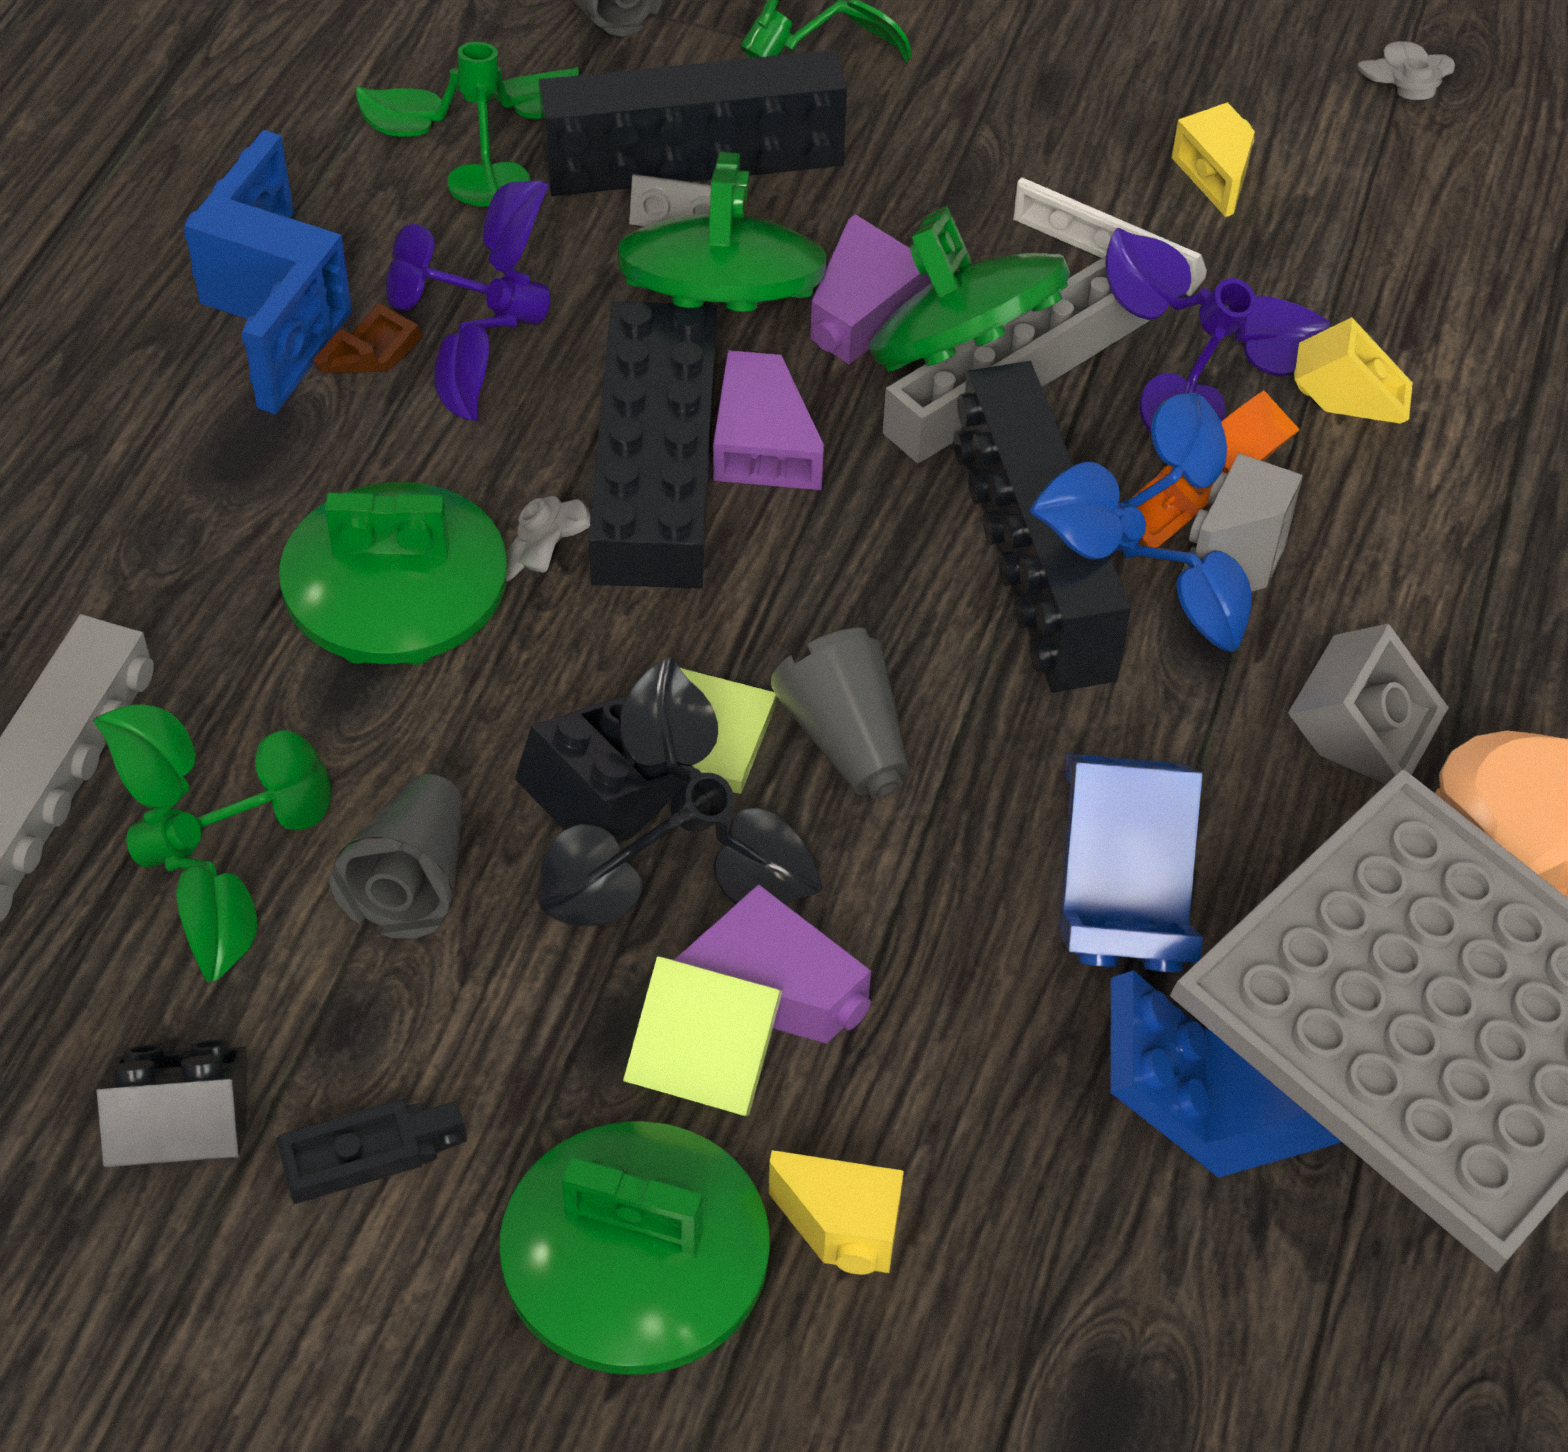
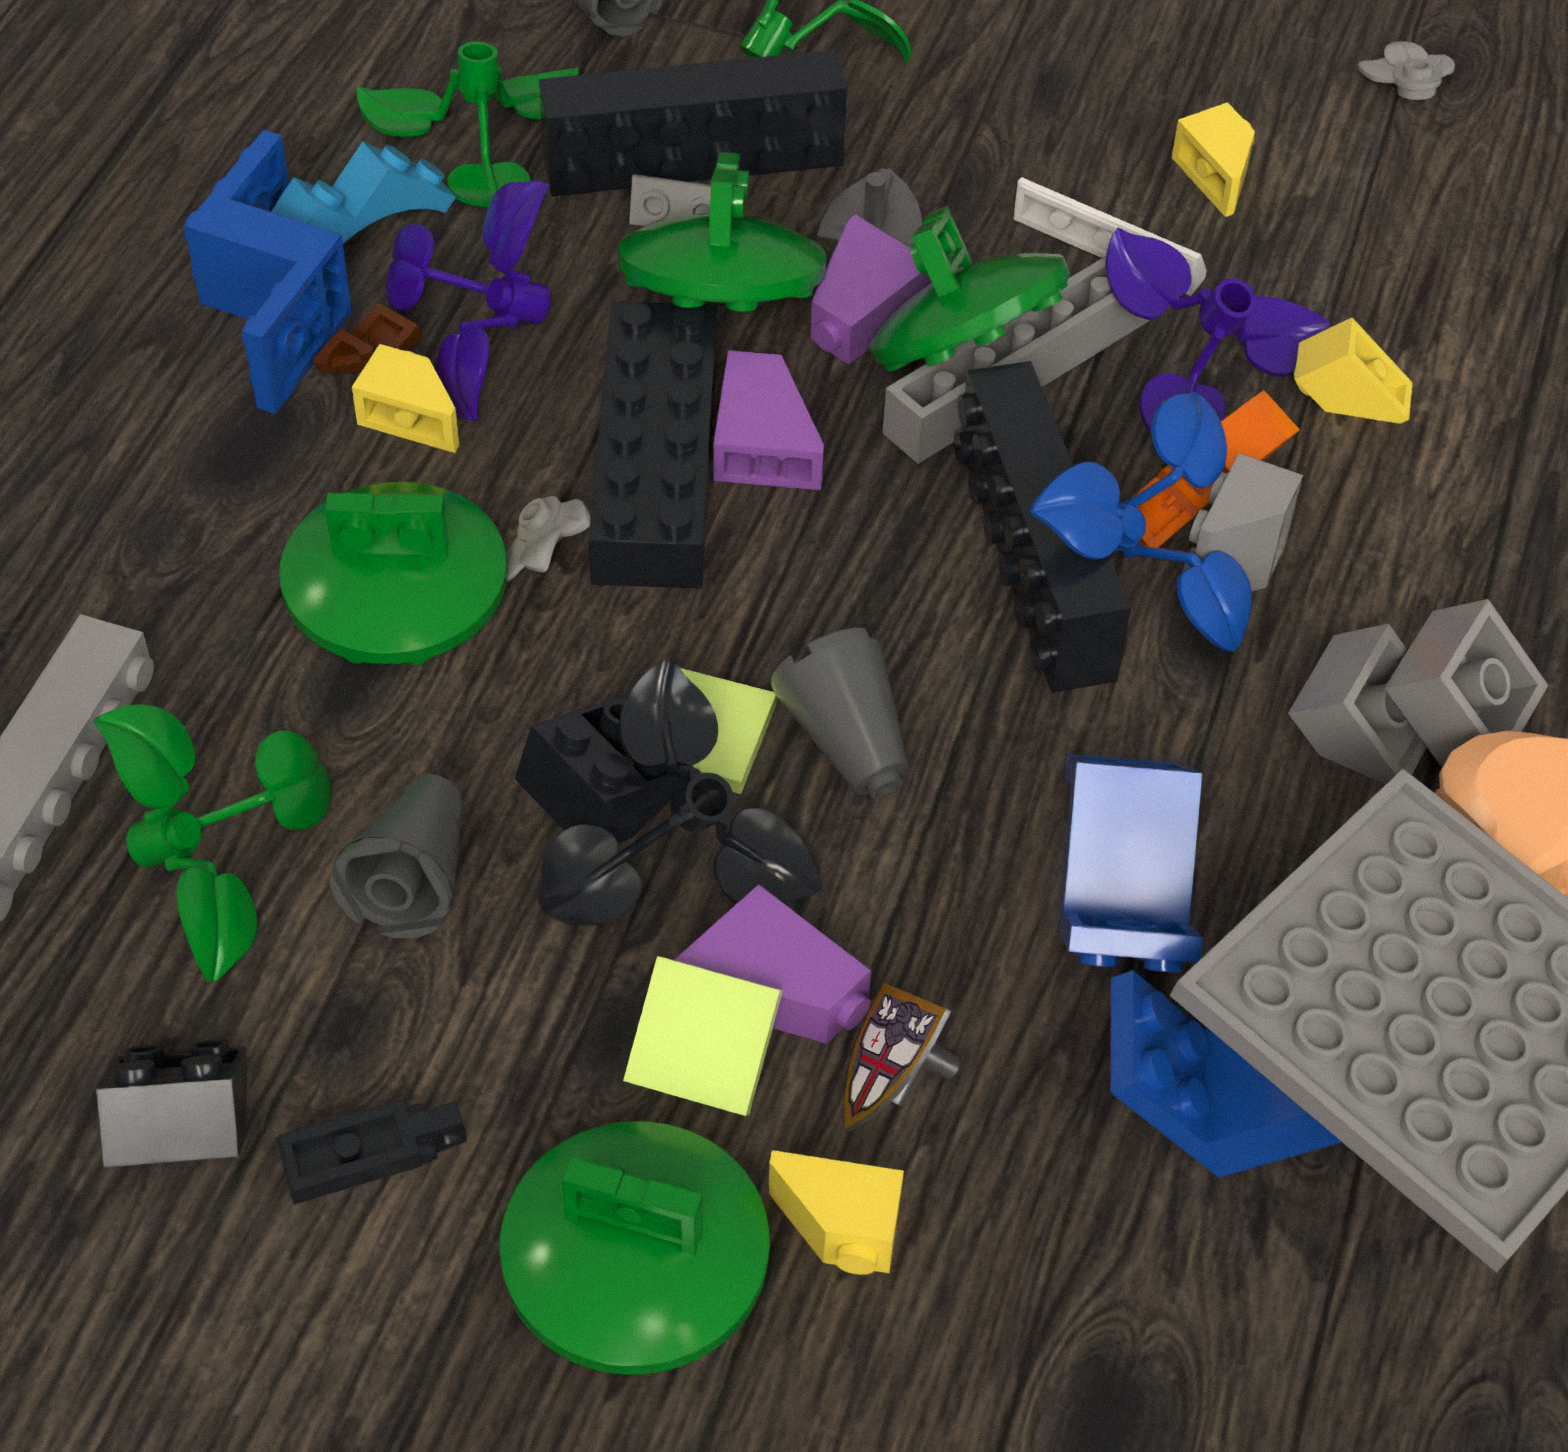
(368, 189): none -> dark azure arch
(405, 399): none -> light yellow slope
(881, 201): none -> flat silver shield
(891, 1053): none -> shield
(1465, 679): none -> light grey brick

